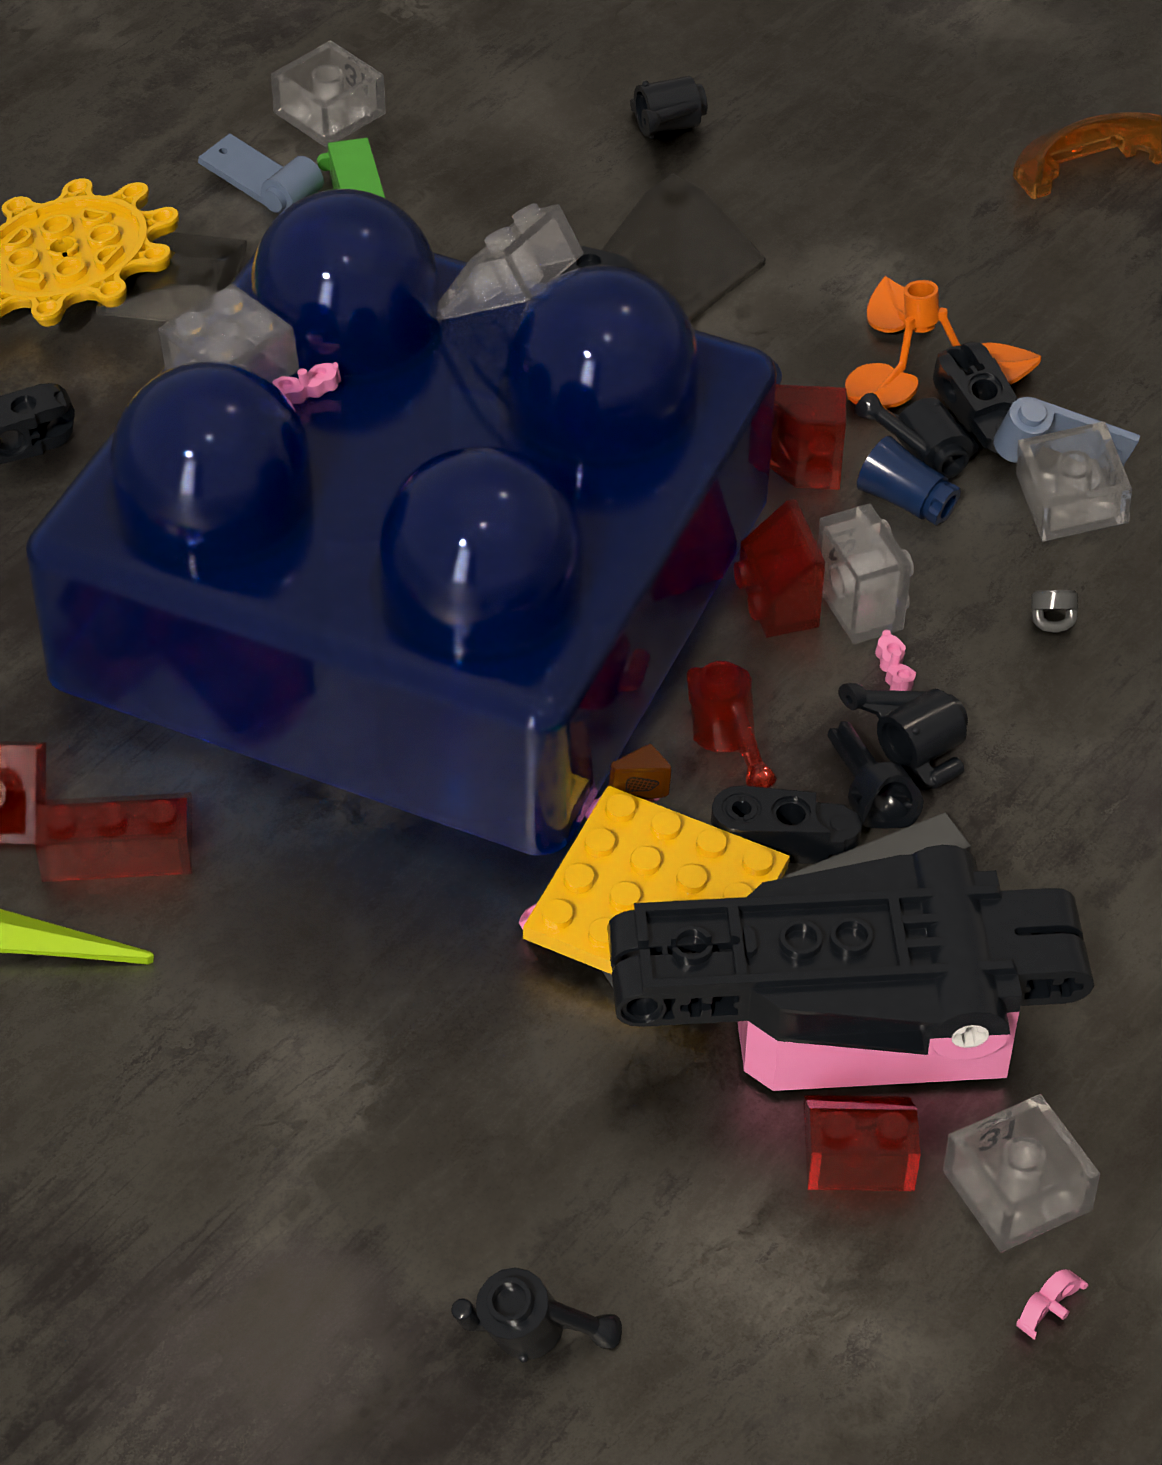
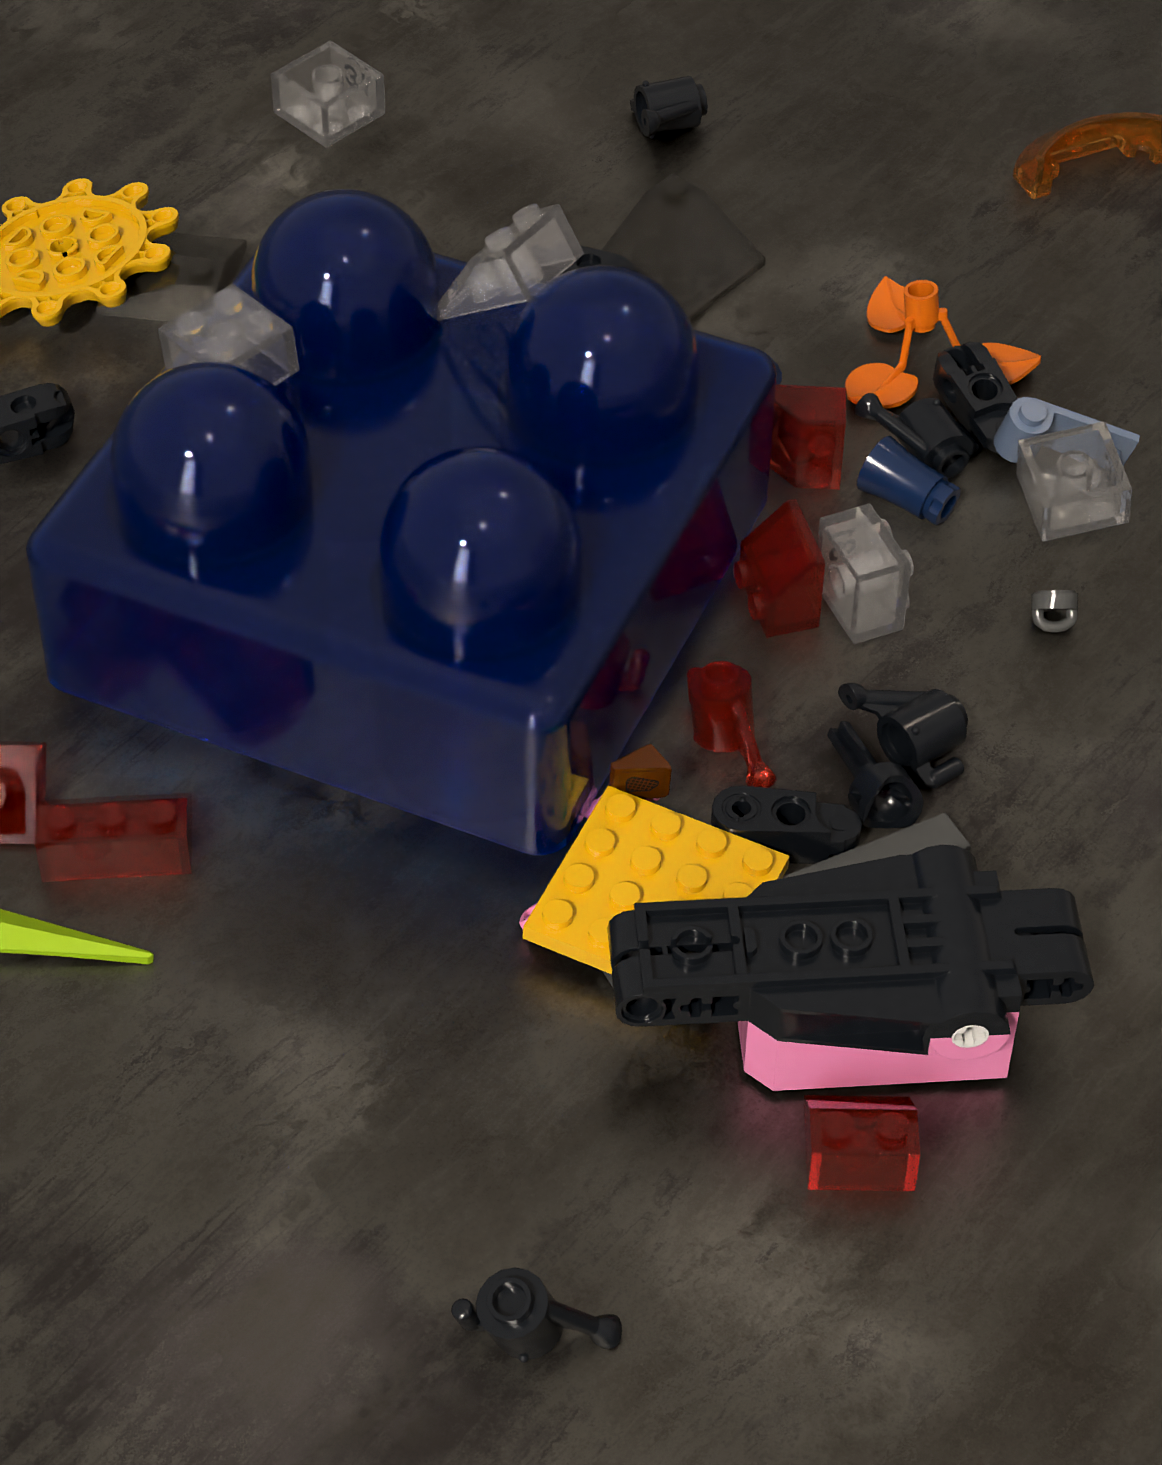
(260, 176): sand blue door -> none
(313, 383): bright pink piece -> none
(351, 166): bright green brick -> none
(891, 655): bright pink piece -> none
(1021, 1172): clear brick -> none
(1053, 1291): bright pink piece -> none

